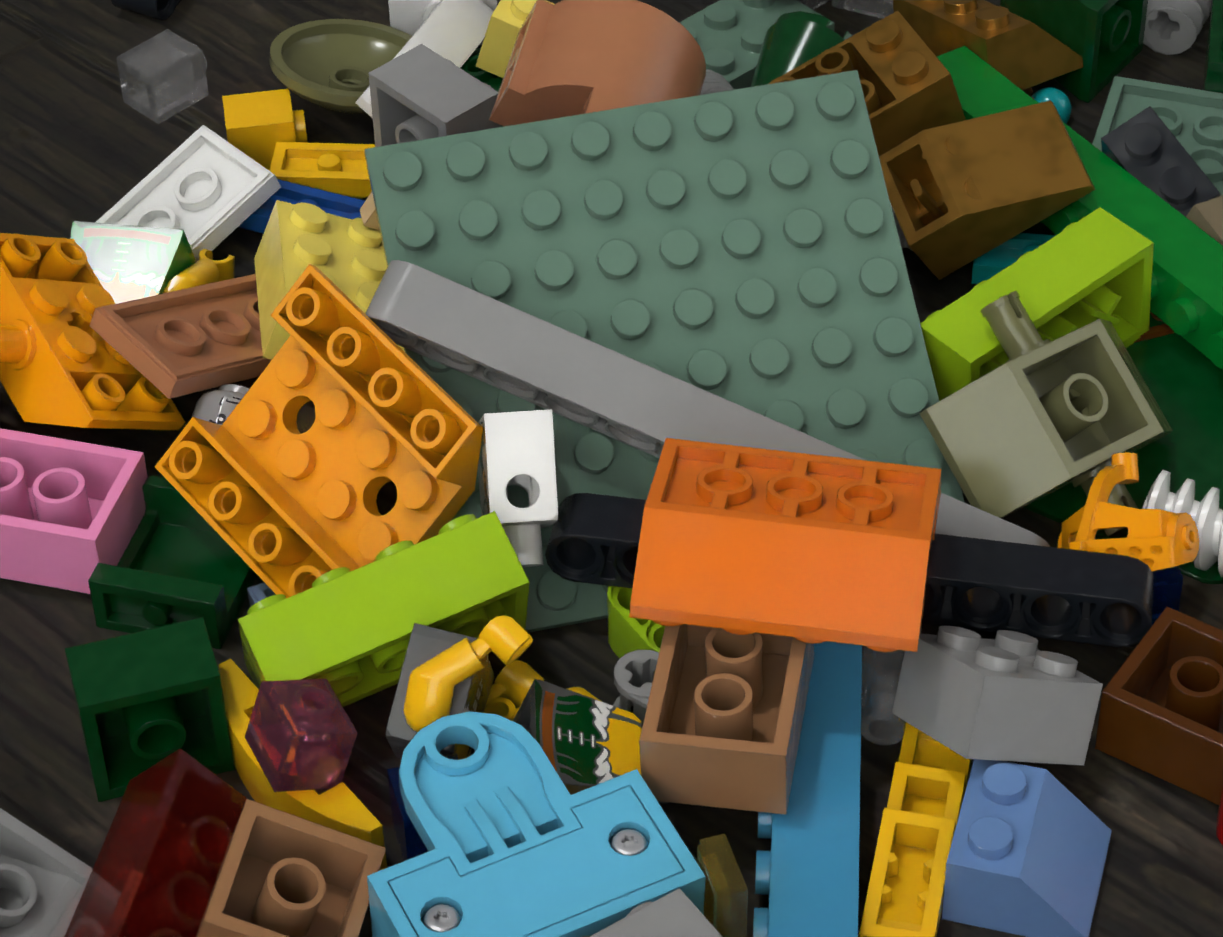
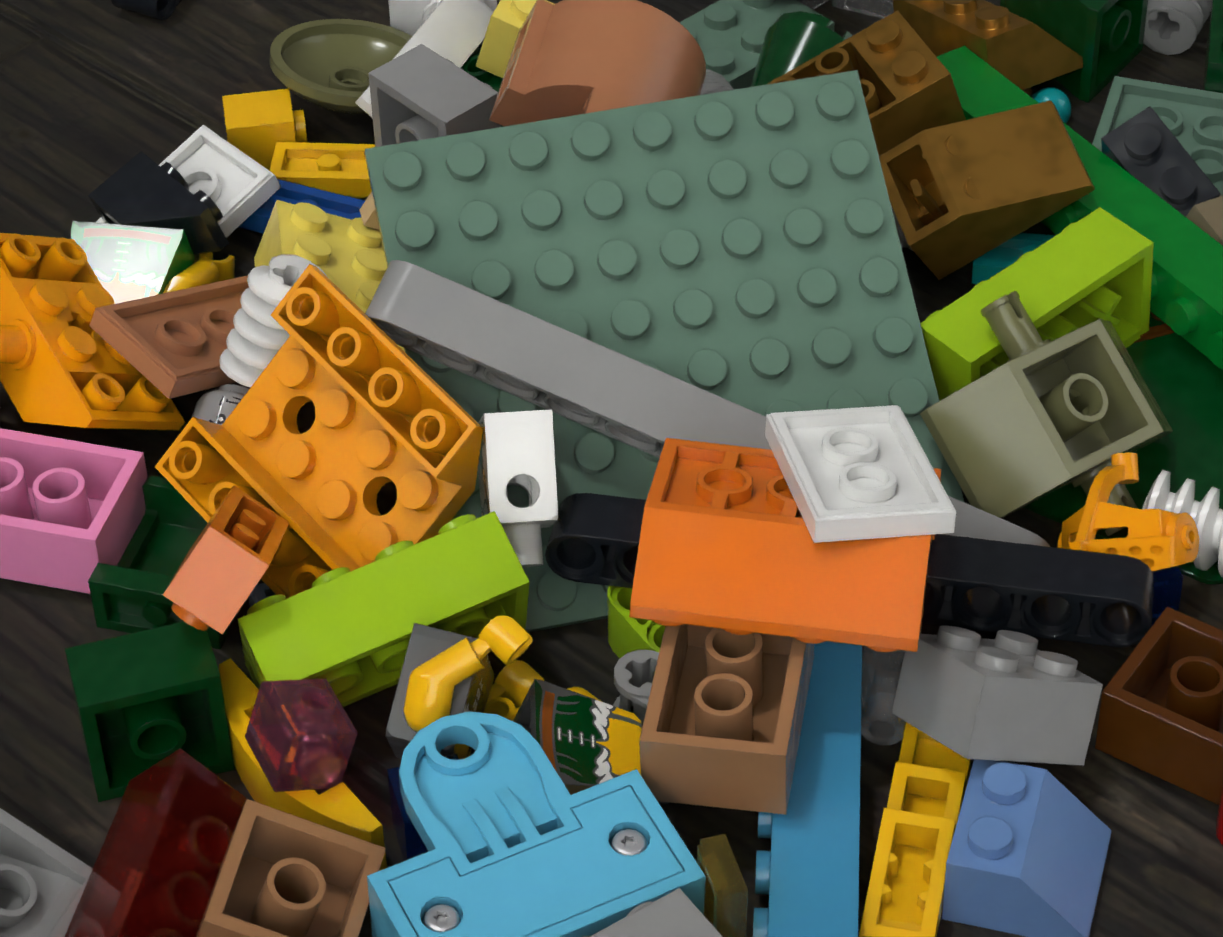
(160, 198): none -> black slope
(163, 76): clear brick -> none
(226, 562): none -> orange brick
(255, 332): none -> white piece
(859, 474): none -> white tile

